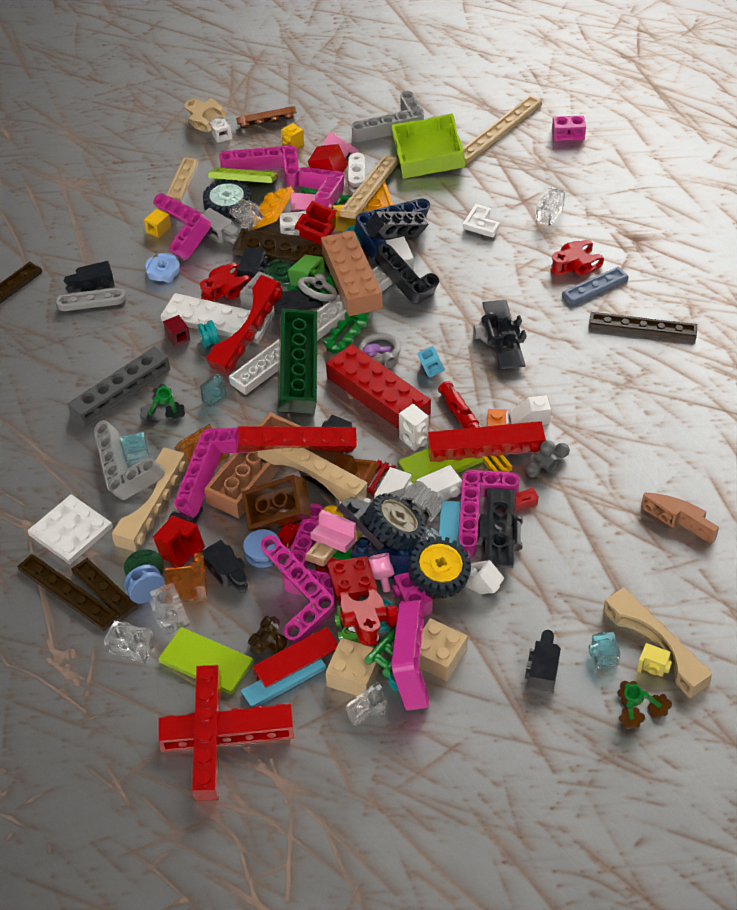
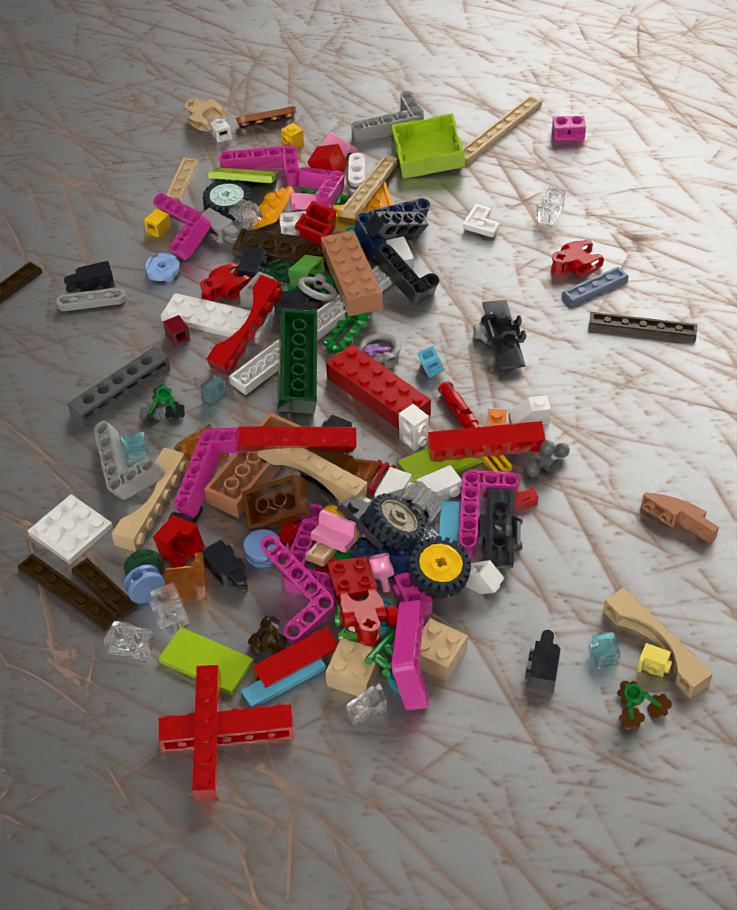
(208, 333): teal wheel -> none

